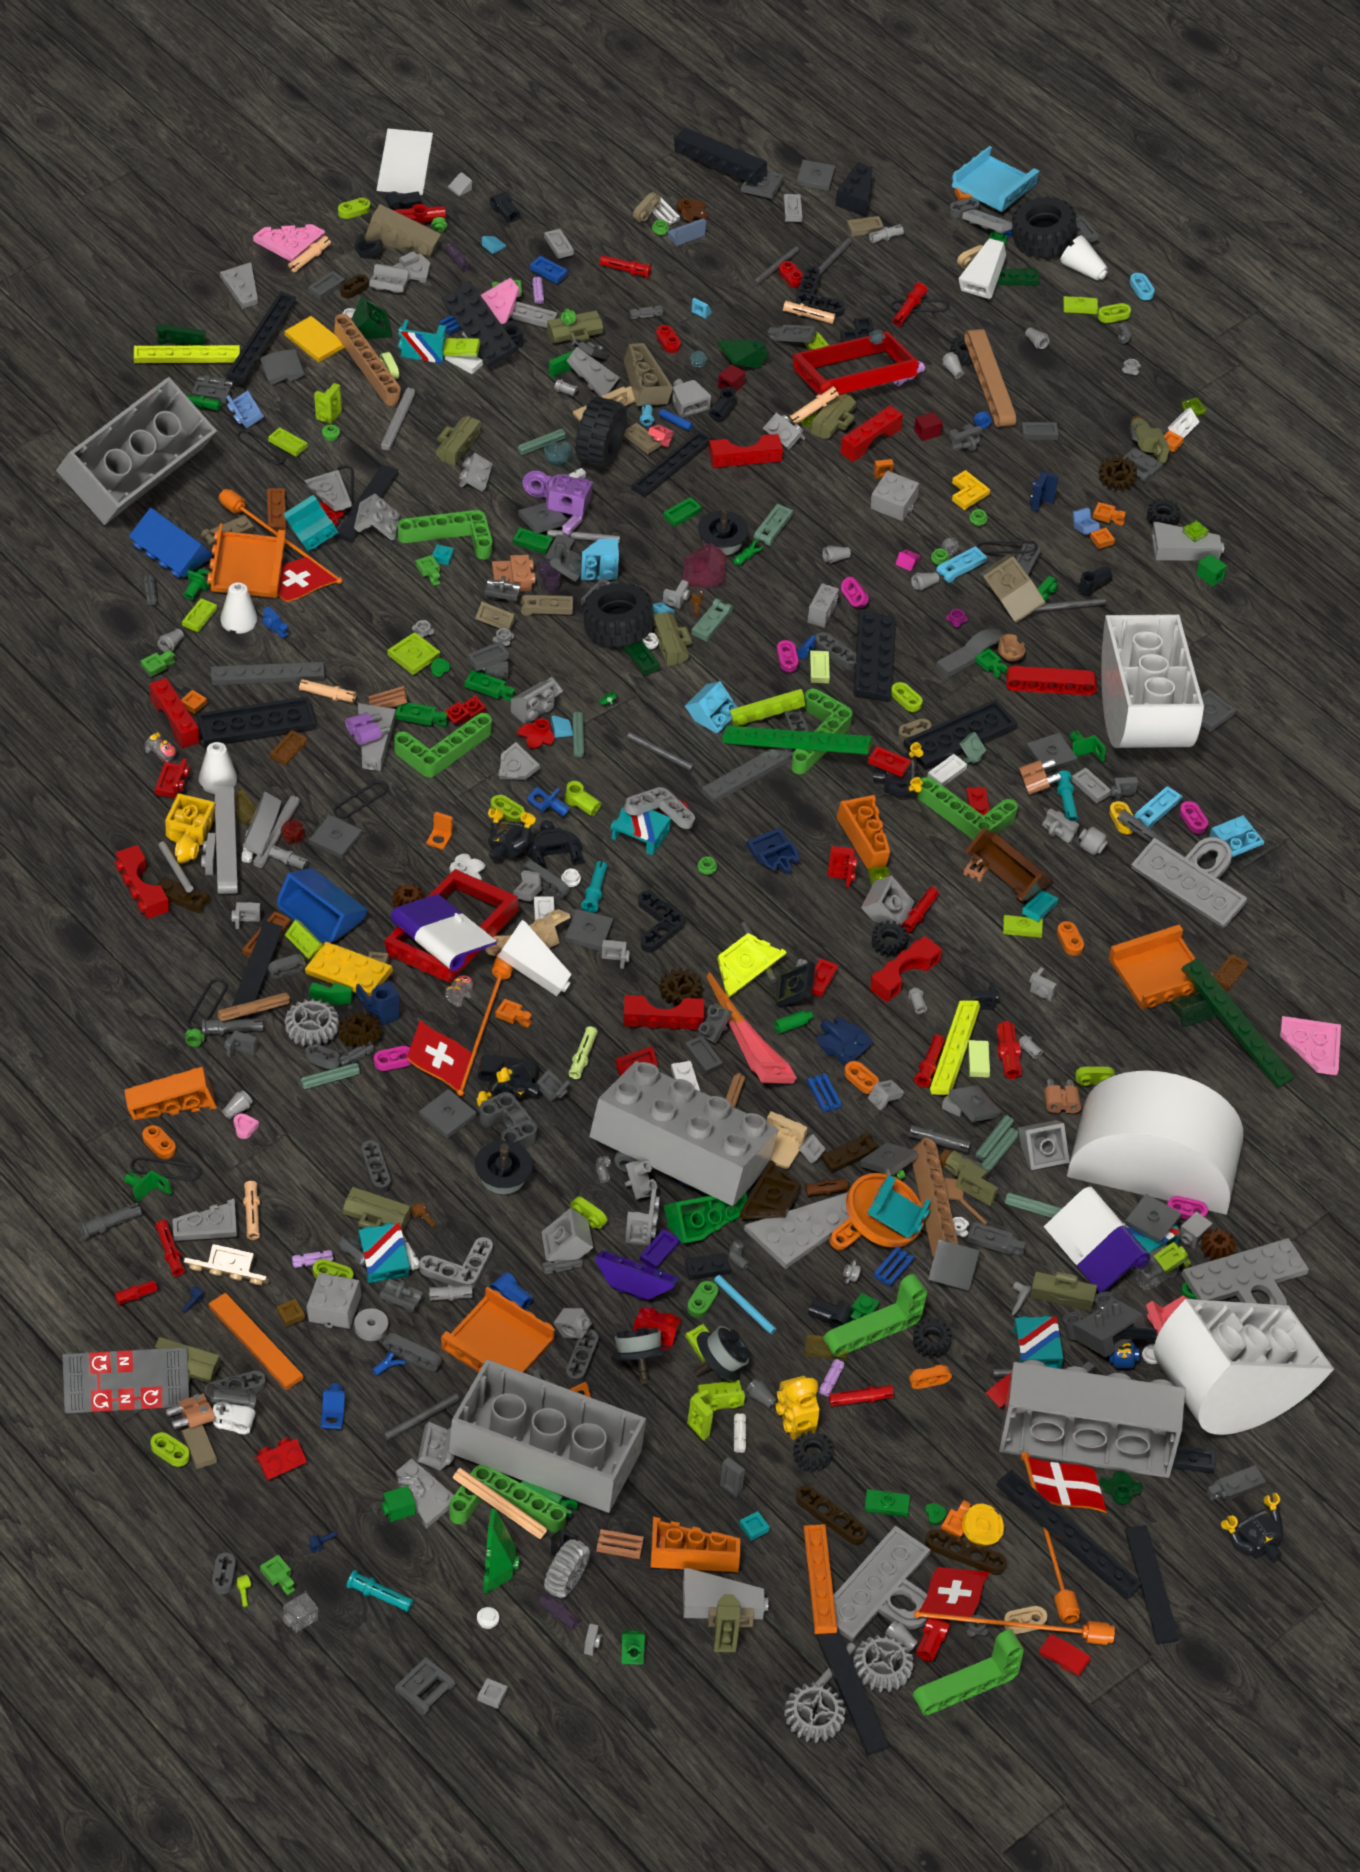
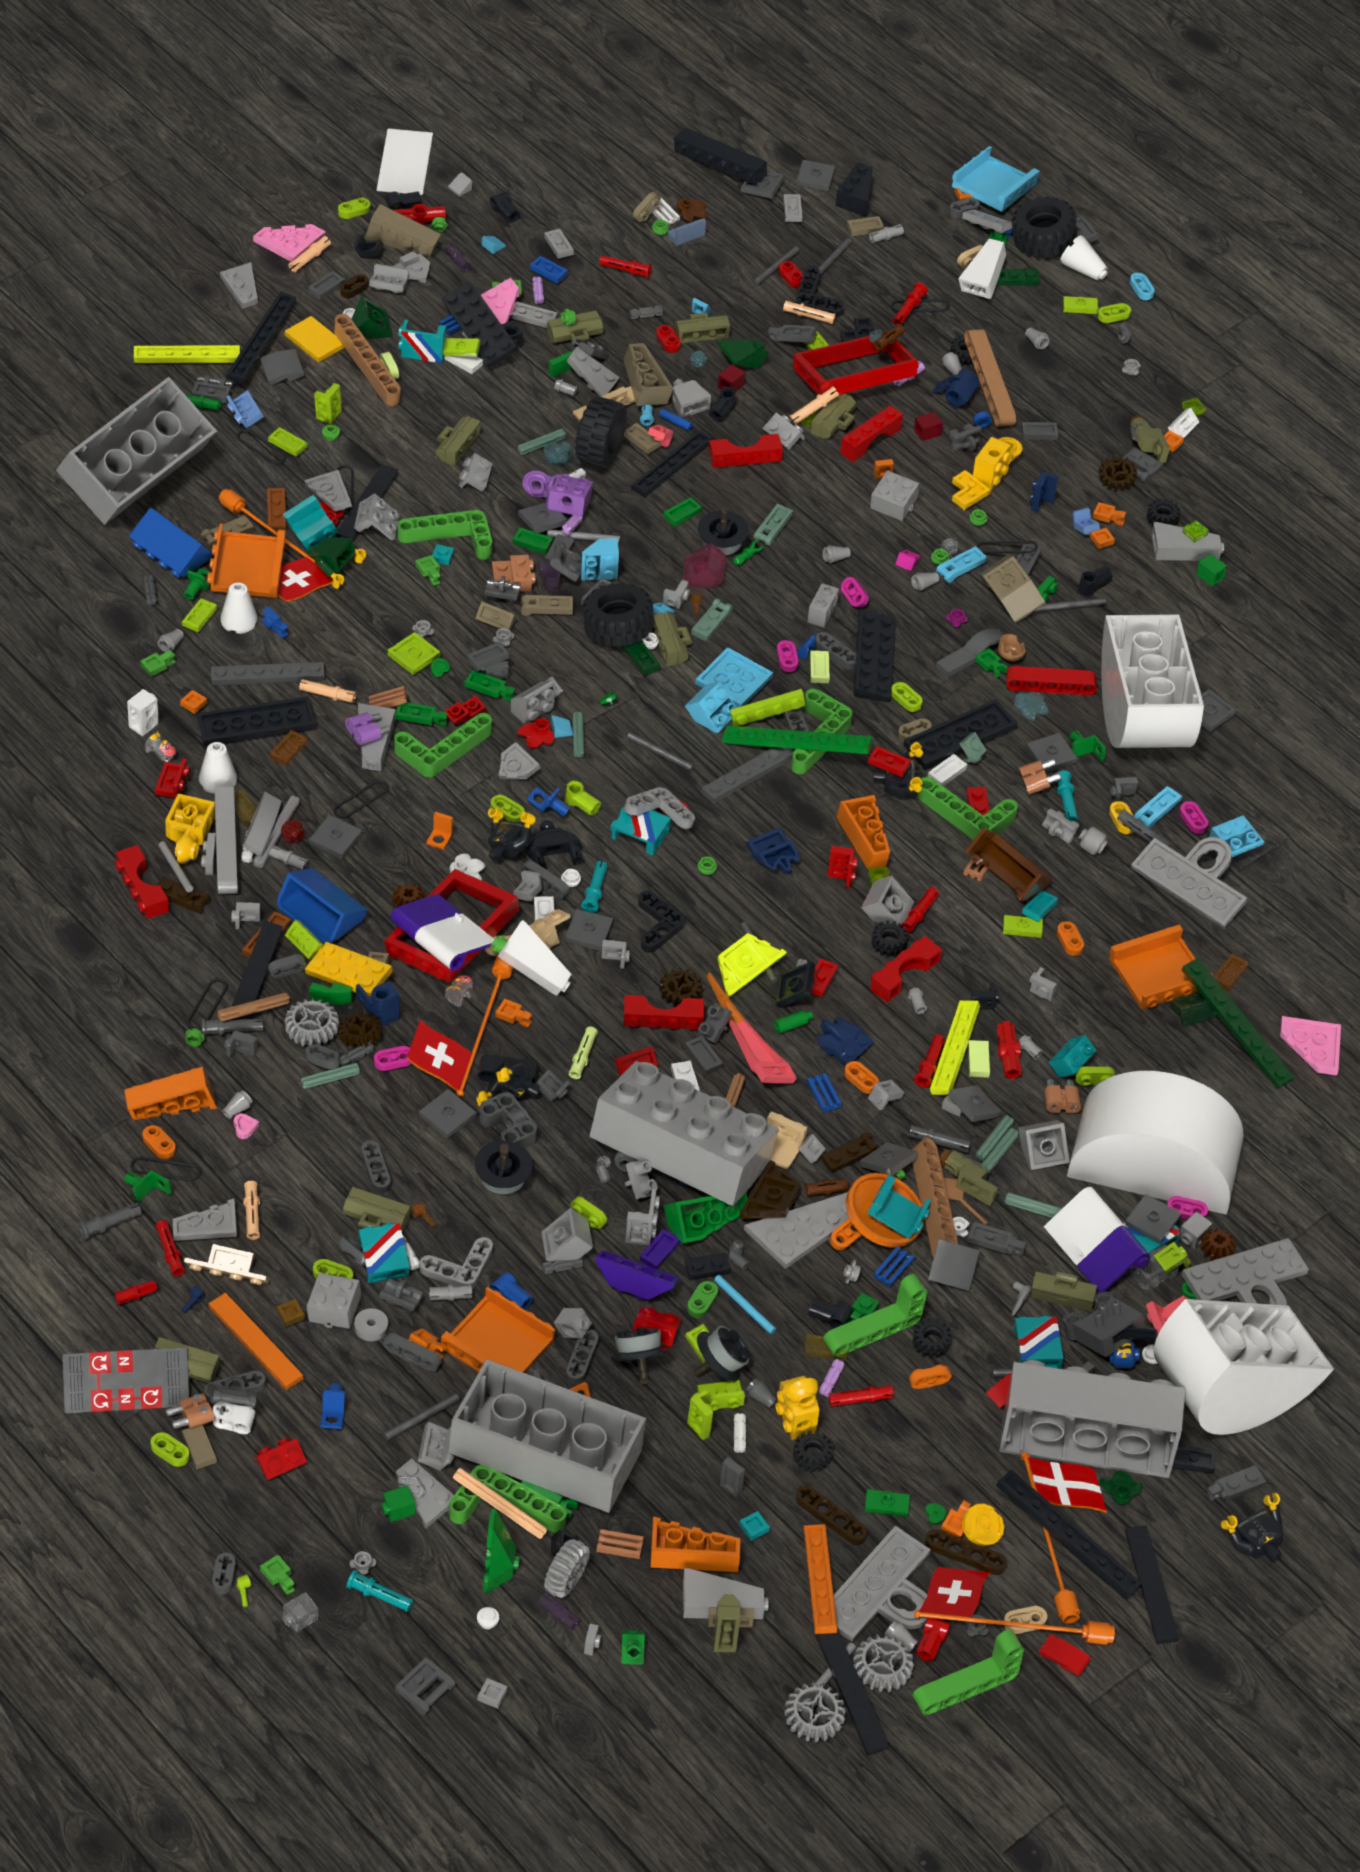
(143, 712): none -> white brick
(180, 335): dark green plate -> none
(181, 722): red arch -> none
(310, 1258): lavender axle -> none
(316, 1542): dark blue hand -> none
(333, 555): none -> dark green torso
(362, 1557): none -> light grey plate
(387, 1362): blue bar -> none
(397, 419): light grey axle -> none
(428, 1341): none -> orange plate
(499, 943): none -> bright green plate
(702, 328): none -> olive piece
(737, 674): none -> medium azure plate
(889, 337): none -> reddish brown pin
(958, 387): none -> dark blue piece
(994, 460): none -> yellow brick
(1031, 704): none -> clear light blue plate
(1072, 1056): none -> teal brick
(1091, 785): light grey plate -> none

